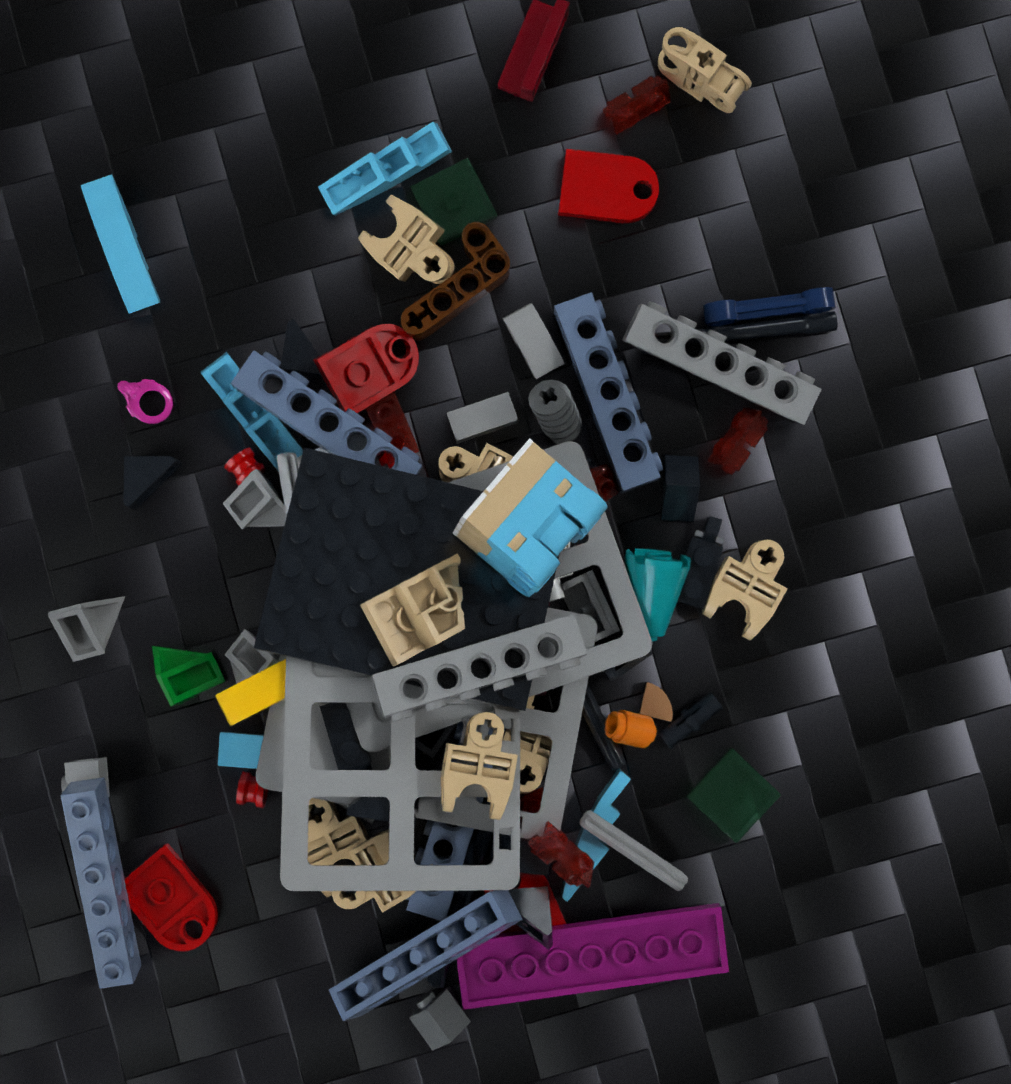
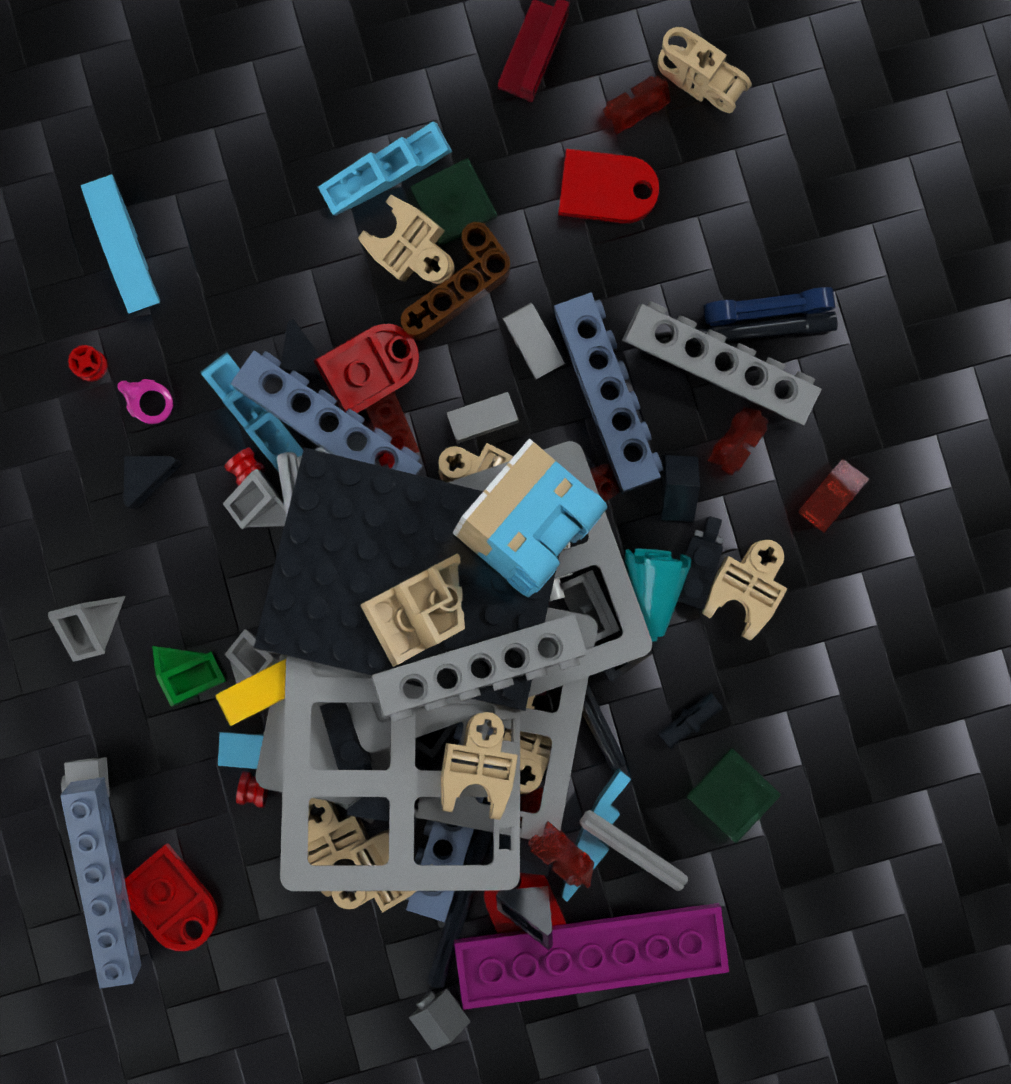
(82, 357): none -> red wheel
(425, 954): sand blue brick -> none
(555, 411): dark grey piece -> none
(630, 728): orange brick -> none
(655, 703): medium nougat tile -> none
(833, 495): none -> clear red slope

